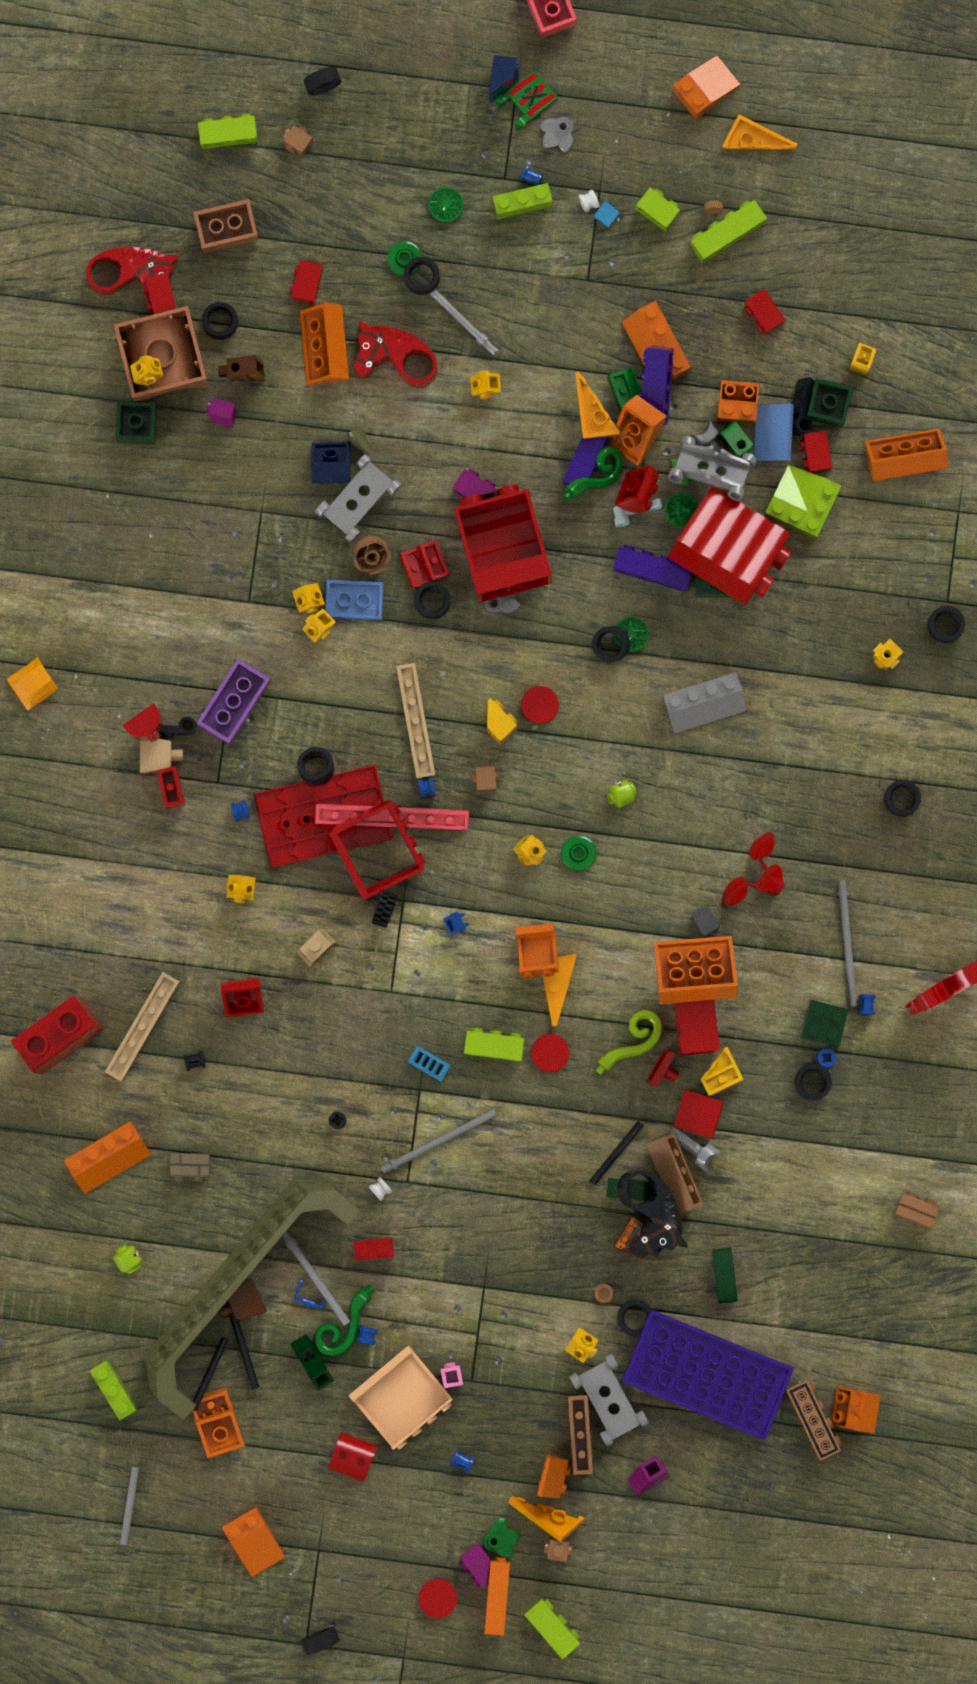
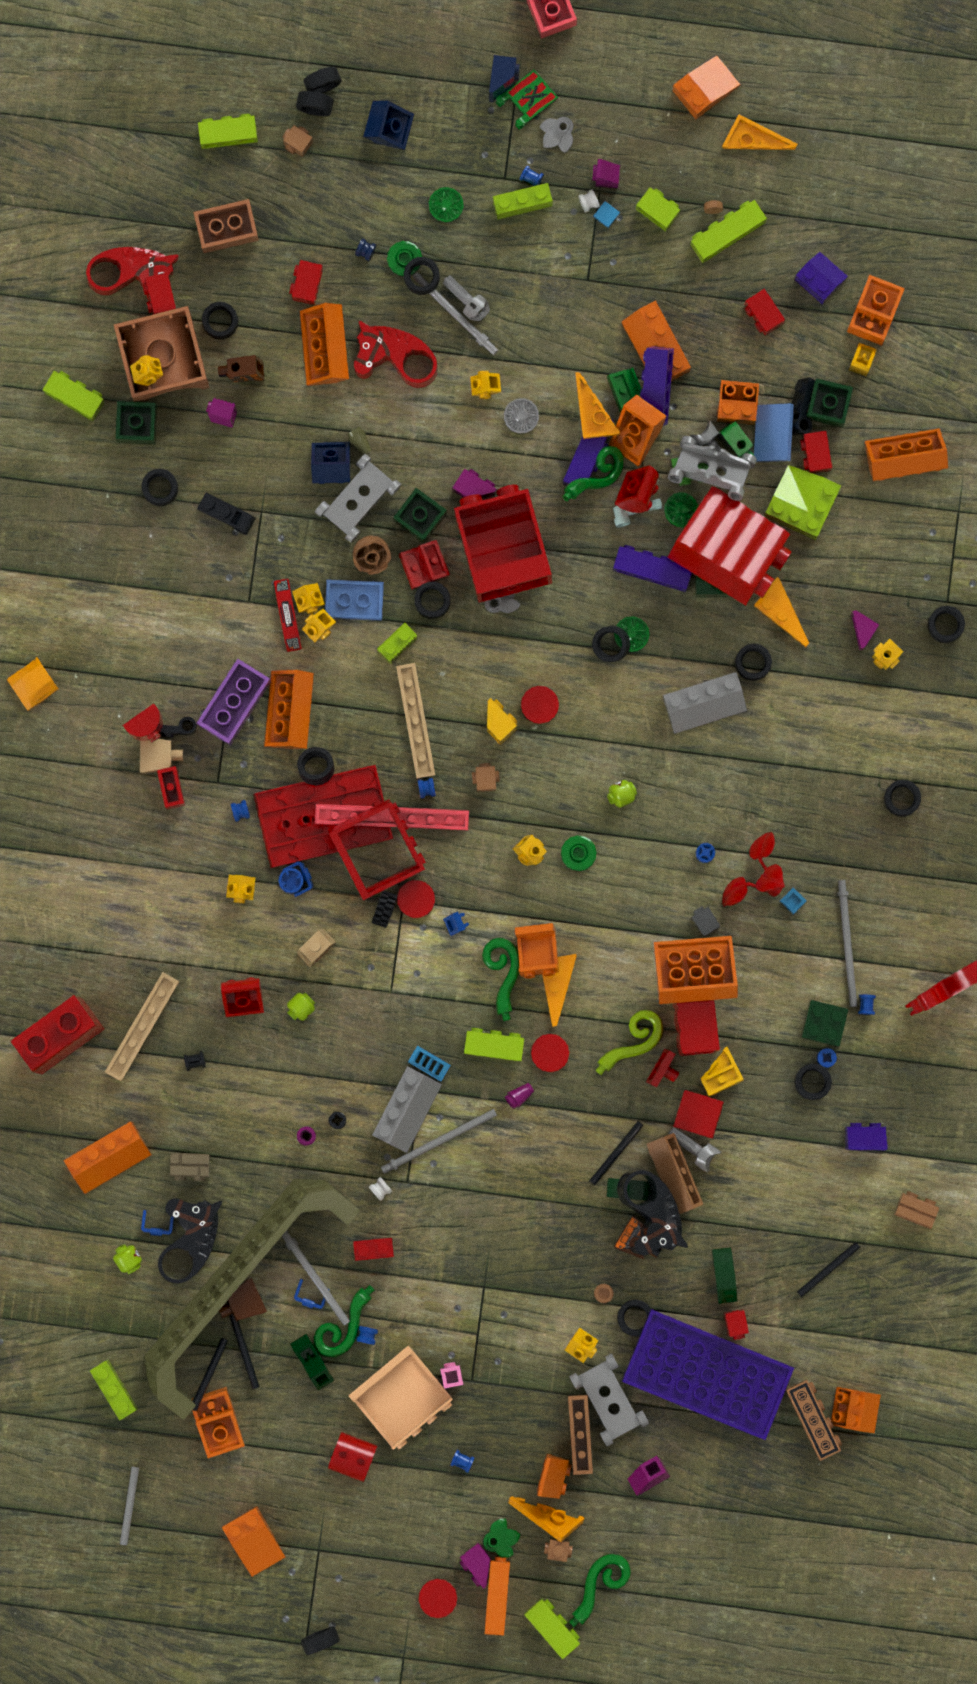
(74, 395): none -> lime brick
(156, 1231): none -> blue piece
(157, 473): none -> black tyre
(201, 1227): none -> black animal
(226, 513): none -> black plate
(287, 615): none -> sticker
(289, 709): none -> orange slope
(292, 881): none -> blue piece
(300, 1006): none -> lime head
(302, 1131): none -> magenta cone
(314, 103): none -> black tyre
(365, 249): none -> dark blue wheel
(388, 124): none -> dark blue slope
(397, 643): none -> lime brick
(407, 1109): none -> light grey slope
(416, 899): none -> red tile
(420, 515): none -> dark green brick
(473, 305): none -> light grey piece
(503, 1002): none -> green plant
(519, 1095): none -> magenta cone
(521, 416): none -> light grey wheel
(586, 1607): none -> green plant
(606, 174): none -> magenta slope
(705, 850): none -> blue wheel
(736, 1324): none -> red brick
(767, 658): none -> black tyre
(779, 610): none -> light orange wing
(793, 900): none -> dark azure tile
(820, 277): none -> dark purple slope
(828, 1269): none -> black bar
(863, 628): none -> magenta slope
(865, 1138): none -> dark purple slope
(875, 310): none -> orange slope

